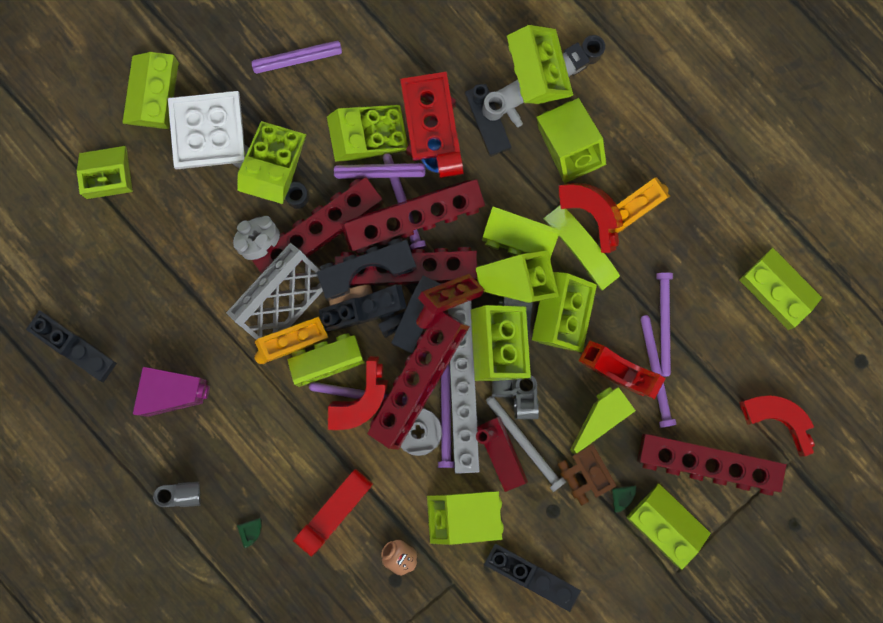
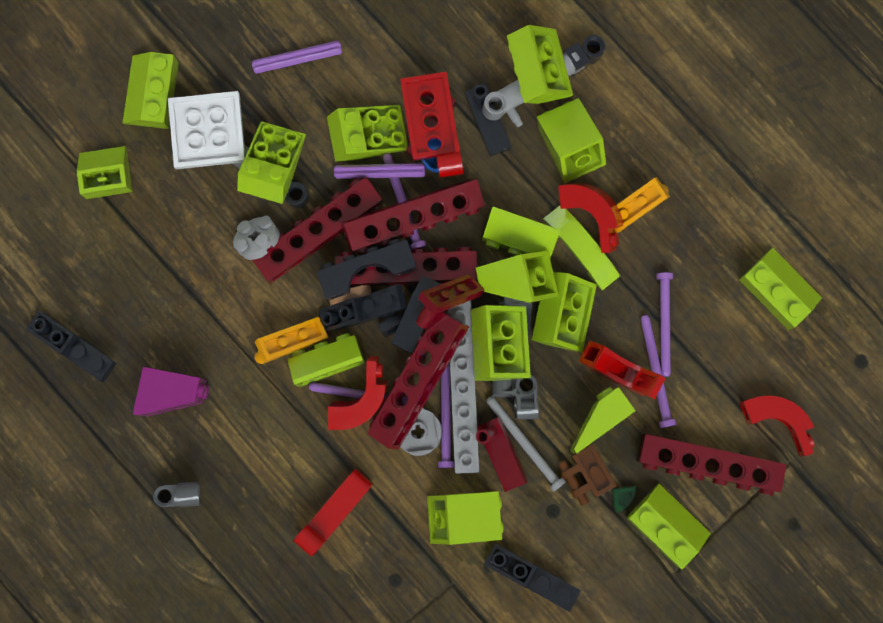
(250, 531): dark green tile -> none
(269, 282): light grey fence -> none
(399, 557): nougat head -> none

